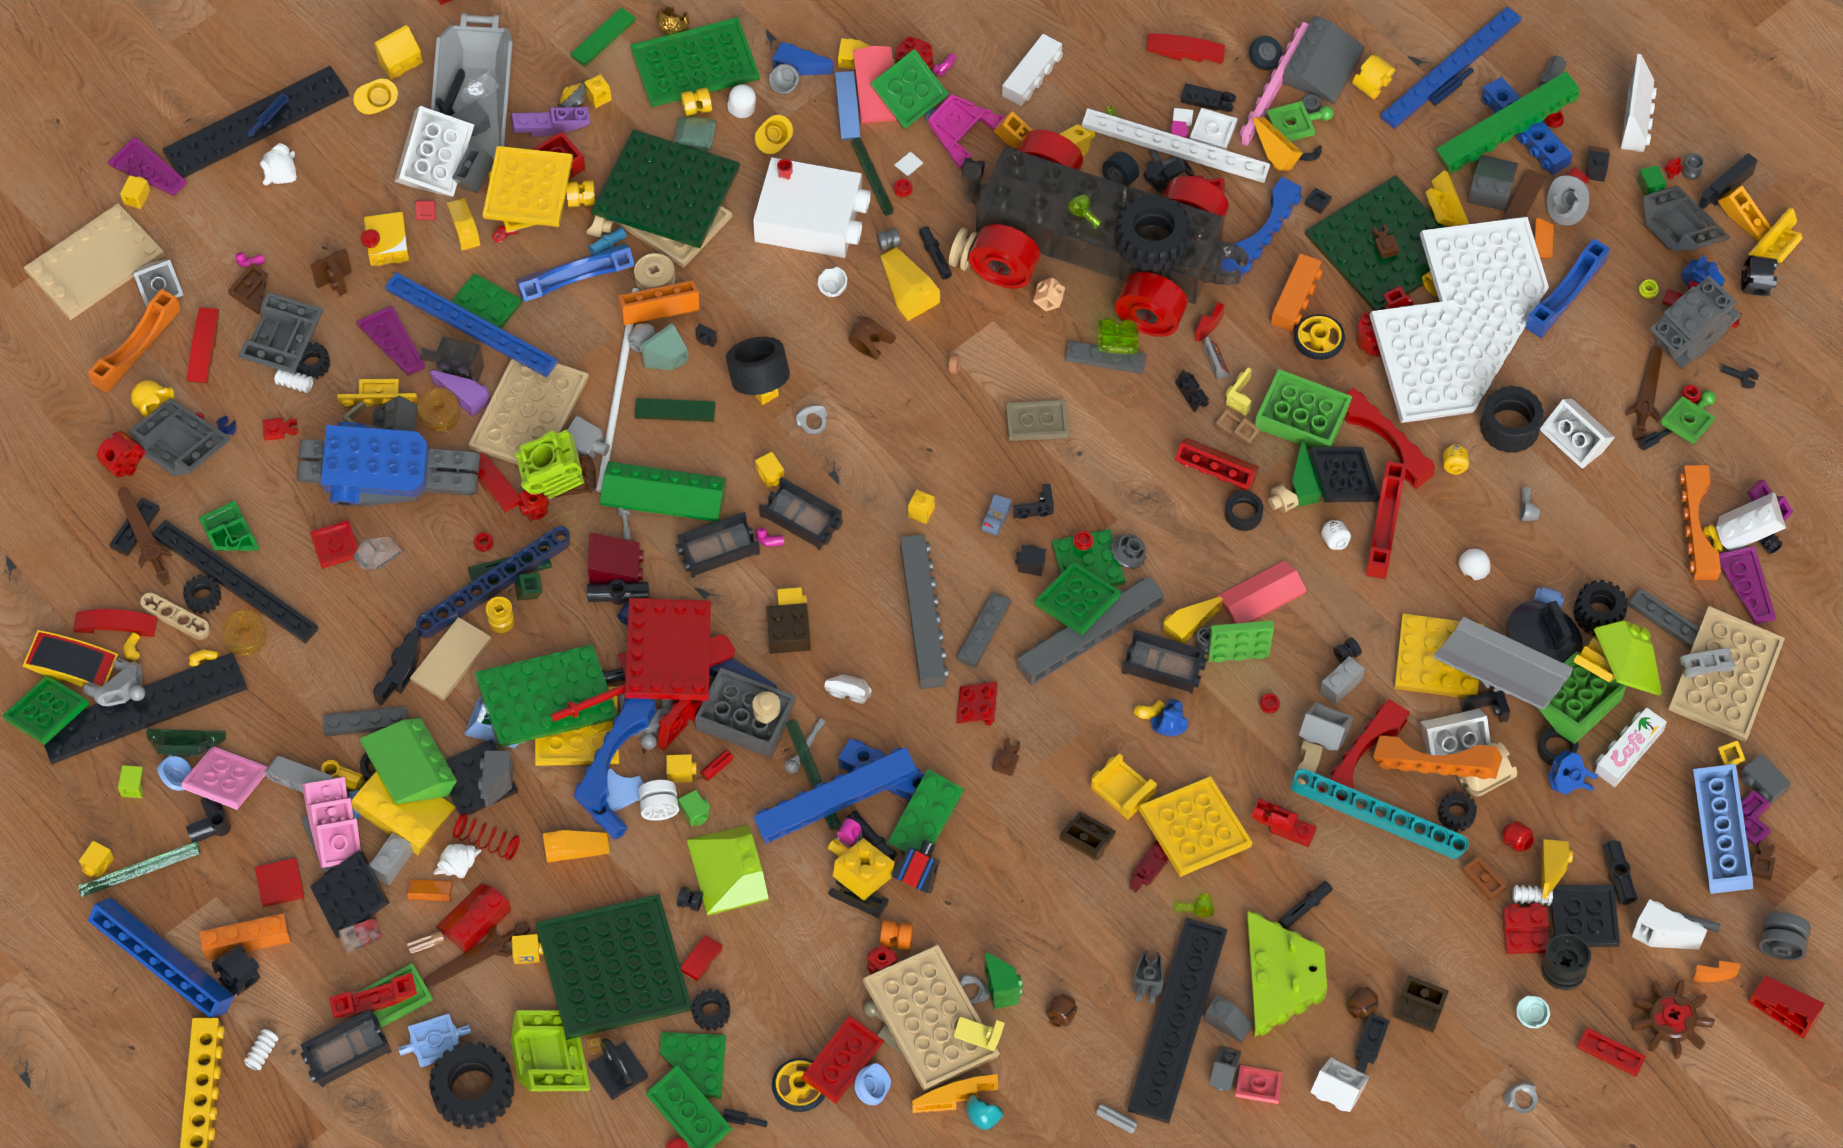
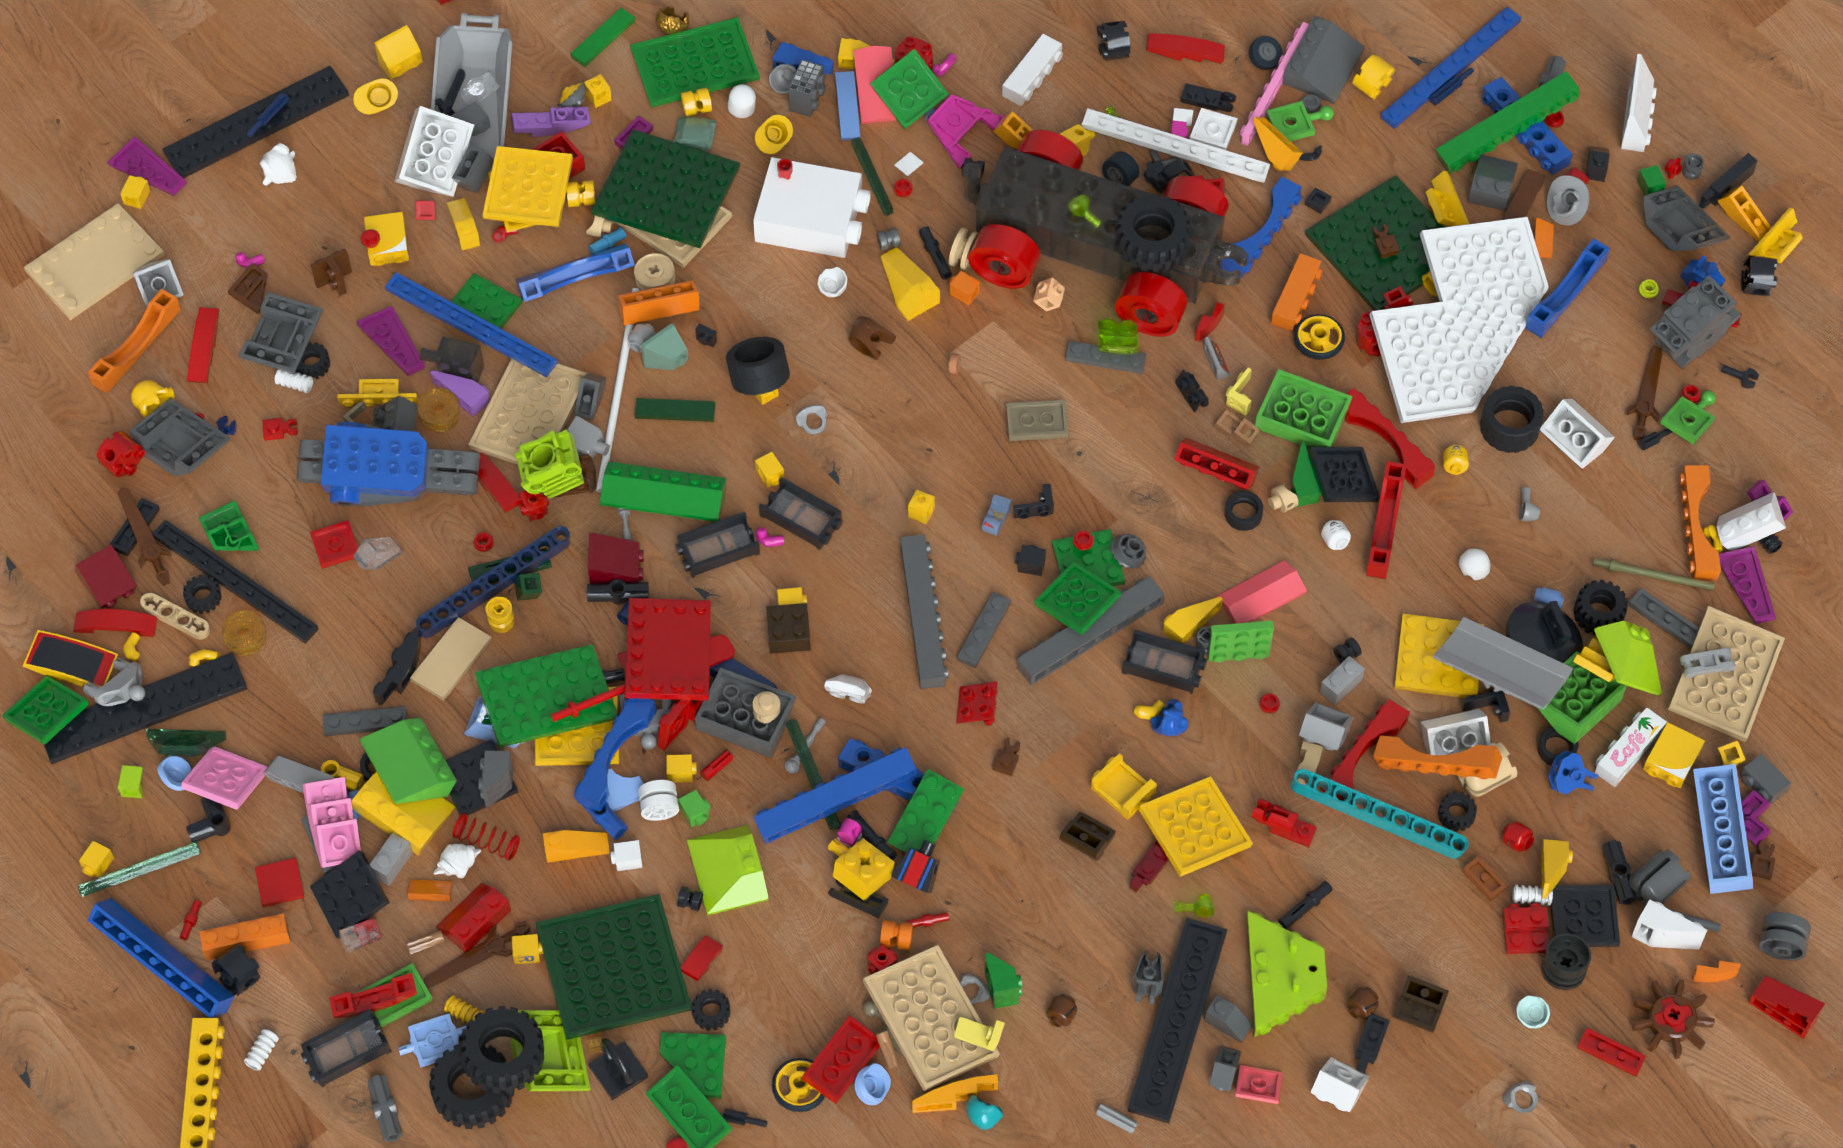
(105, 577): none -> dark red slope
(190, 920): none -> red bar
(384, 1108): none -> dark grey piece
(460, 1009): none -> yellow piece
(502, 1024): none -> black tyre
(589, 395): none -> dark grey slope
(627, 855): none -> white brick
(638, 124): none -> magenta tile
(806, 88): none -> dark grey brick
(887, 1049): none -> medium nougat piece
(928, 920): none -> red bar
(964, 287): none -> orange brick
(1114, 40): none -> black brick
(1614, 566): none -> olive bar
(1659, 878): none -> dark grey cylinder
(1673, 755): none -> yellow panel

